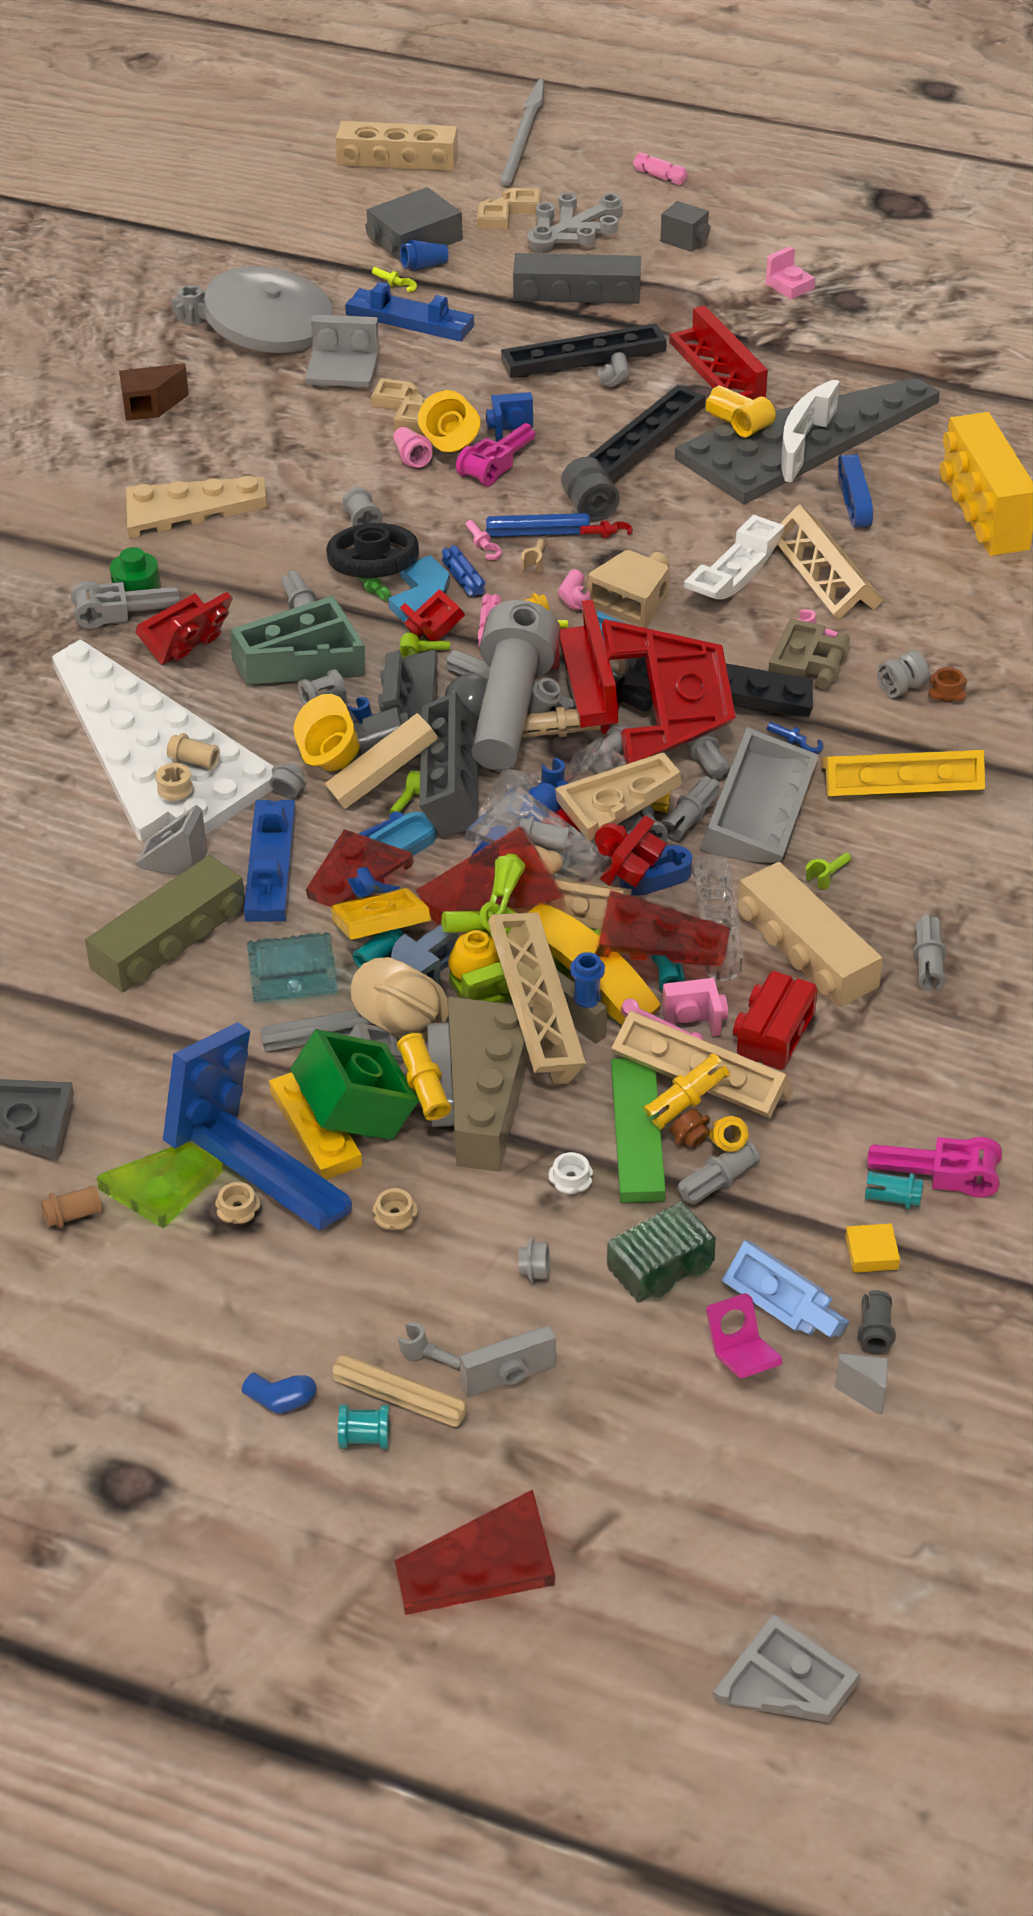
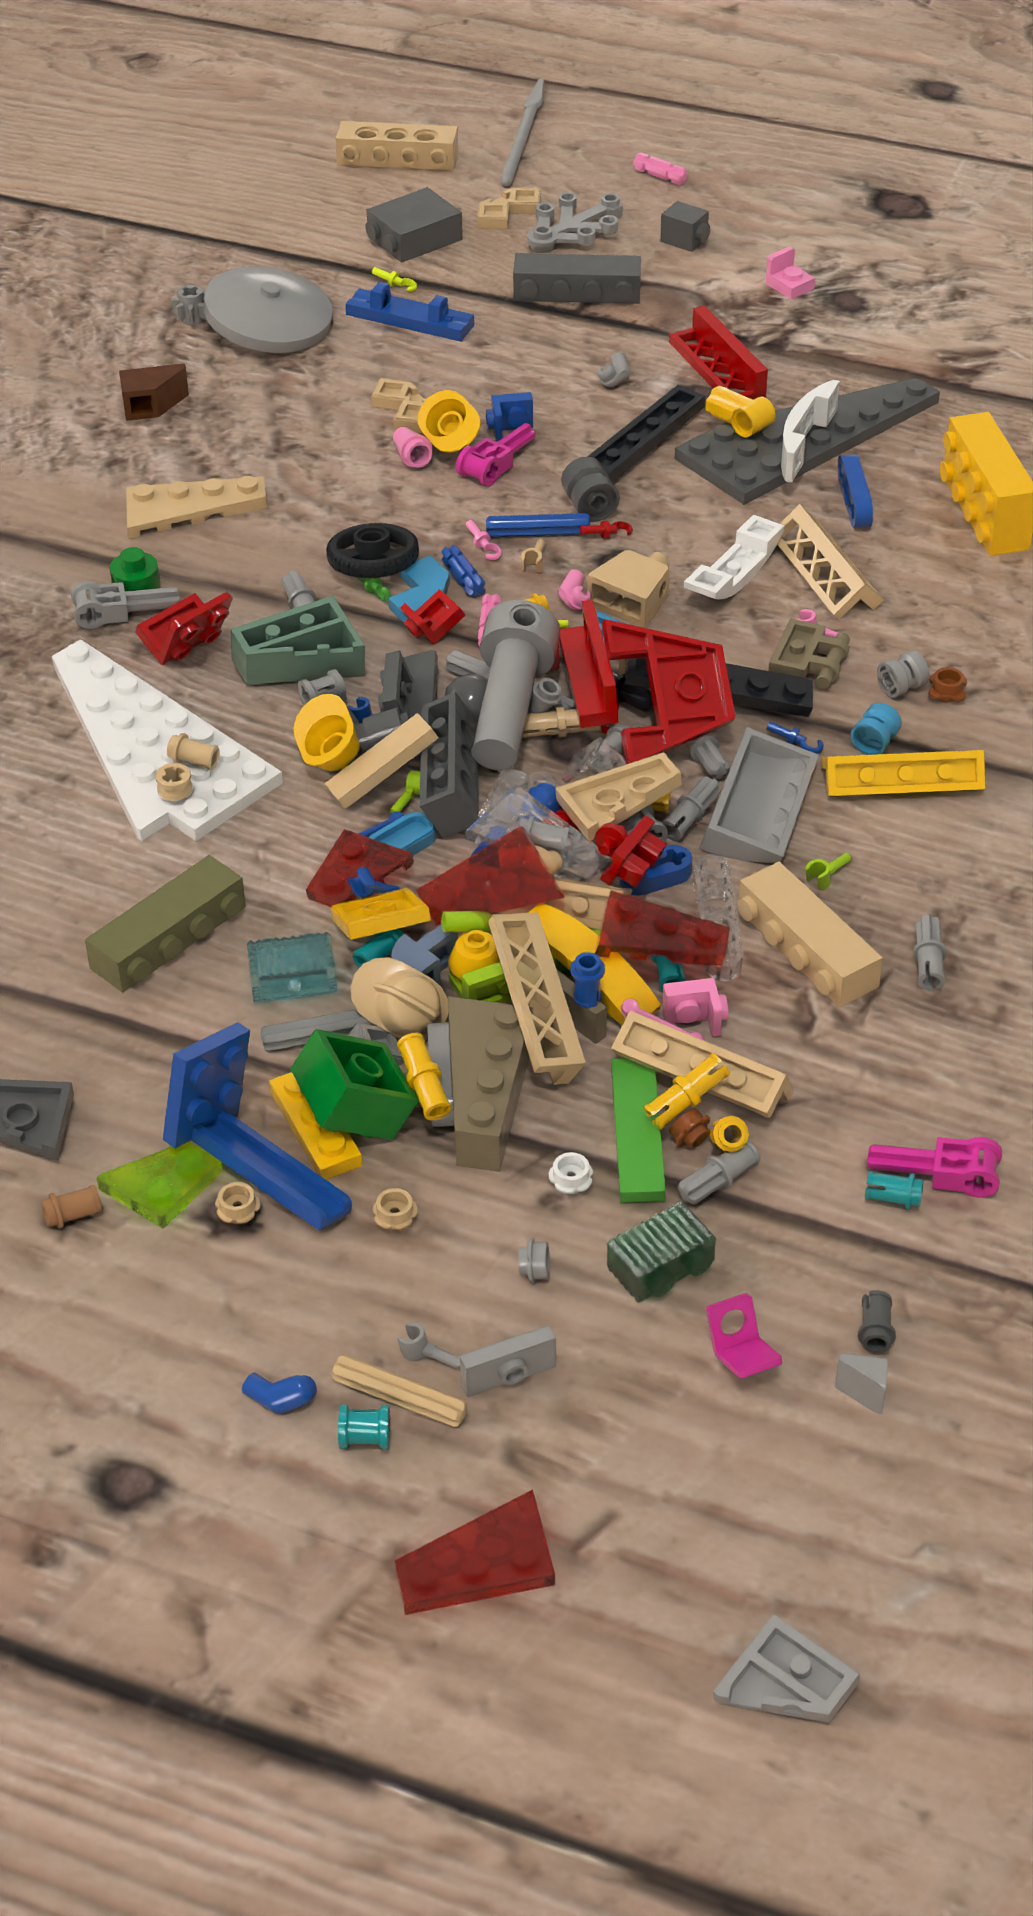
(176, 845): light grey slope -> none
(270, 861): blue hinge -> none
(288, 780): light grey plate -> none
(343, 351): light grey bracket -> none
(360, 507): light grey bush -> none
(411, 645): lime hand -> none
(422, 254): blue cone -> none
(507, 873): lime piece -> none
(556, 776): blue hand -> none
(582, 350): black plate -> none
(775, 1020): red brick -> none
(783, 1292): light blue hinge -> none
(872, 1248): yellow tile -> none
(876, 729): none -> dark azure wheel

